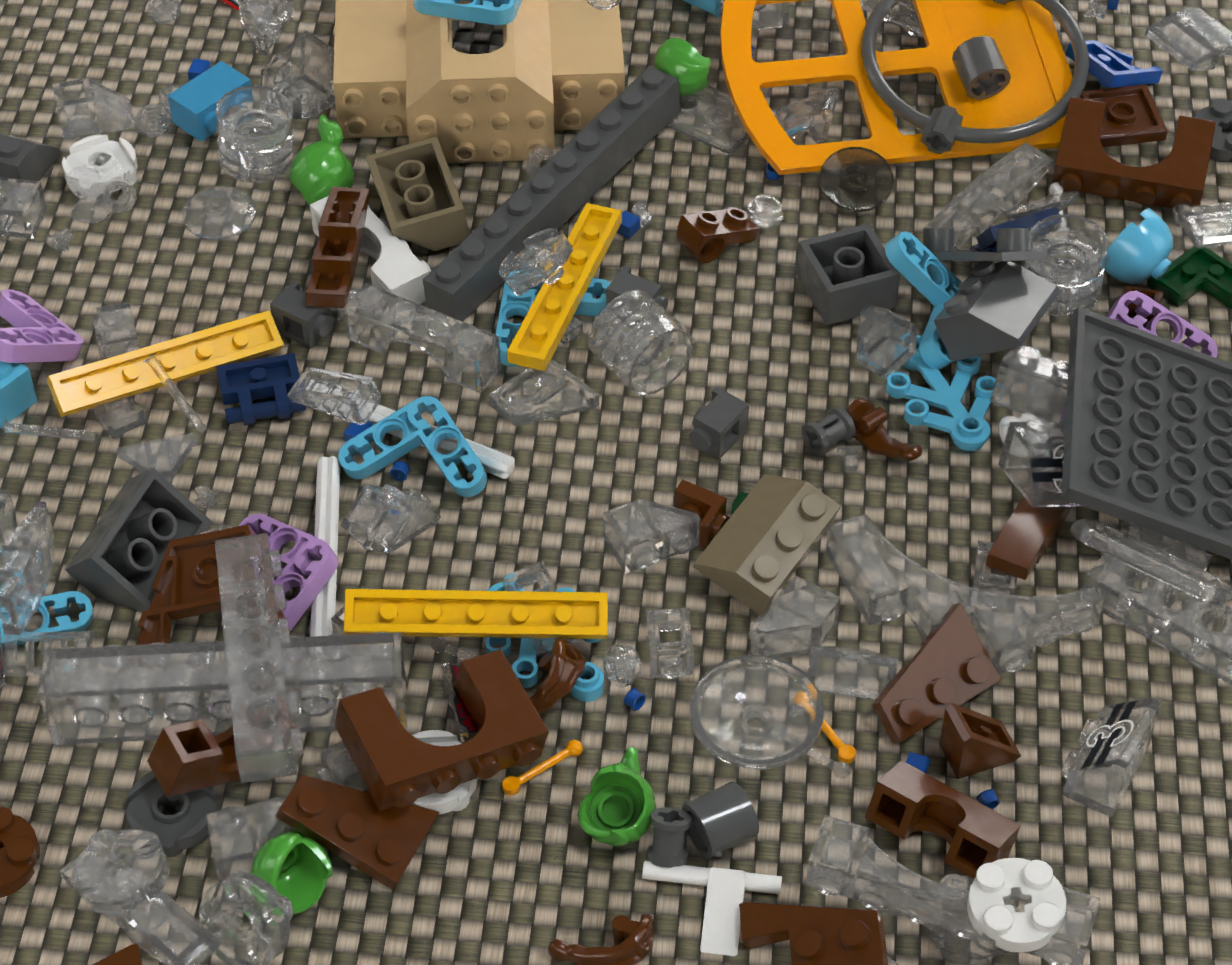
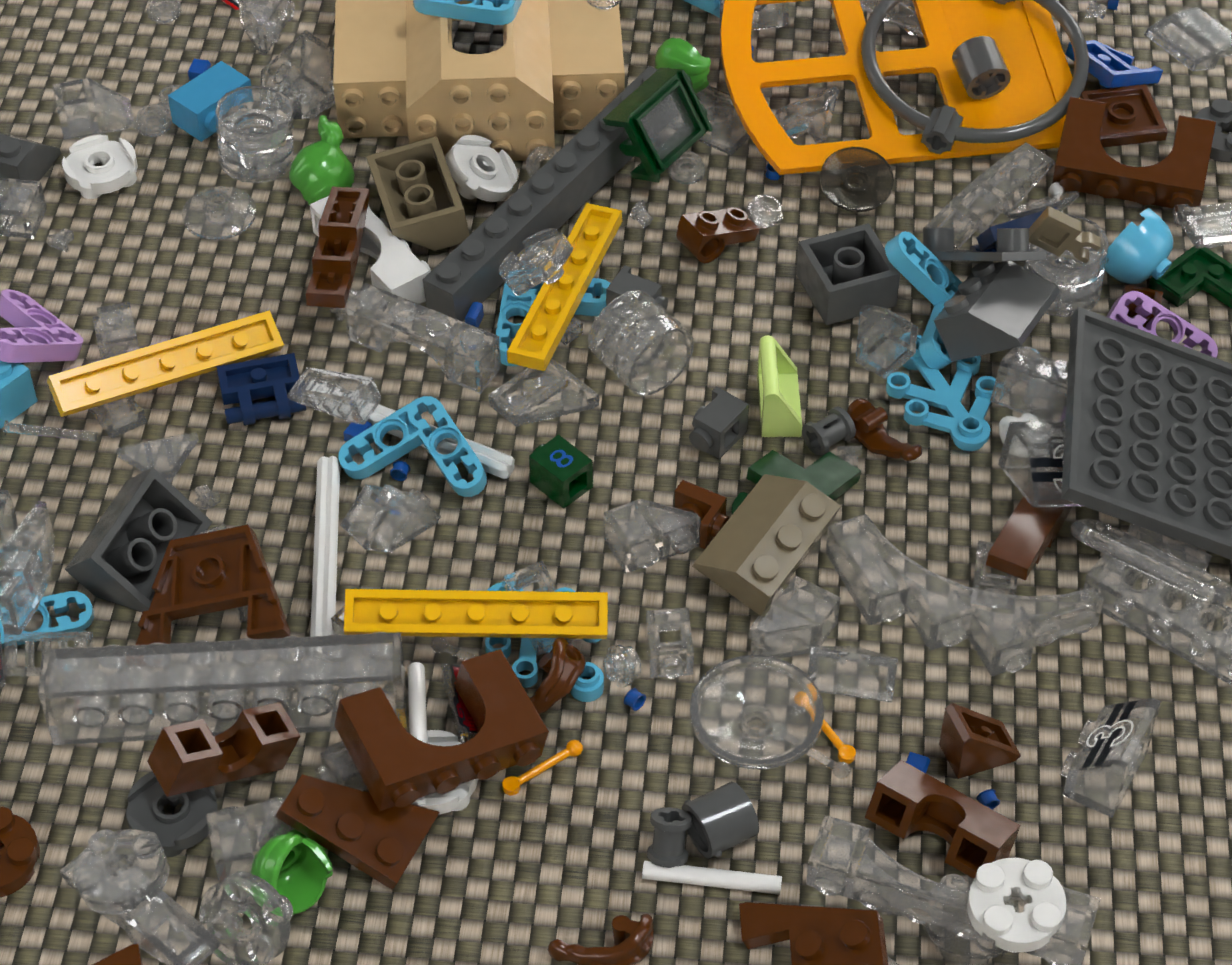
(95, 190): clear plate -> none
(175, 393): clear piece -> none
(256, 658): clear brick -> none
(297, 320): dark grey brick -> none
(297, 562): lavender beam -> none
(417, 701): none -> white bar
(475, 314): none -> blue piece
(481, 169): none -> white plate
(561, 471): none -> dark green brick
(618, 803): bright green hair -> none
(629, 225): blue piece -> none
(661, 122): none -> dark green window
(687, 169): none -> clear plate
(722, 911): white sticker -> none
(778, 391): none -> yellowish green tile
(827, 474): none -> dark green tile
(944, 671): reddish brown wing -> none
(1061, 232): none -> dark tan plate

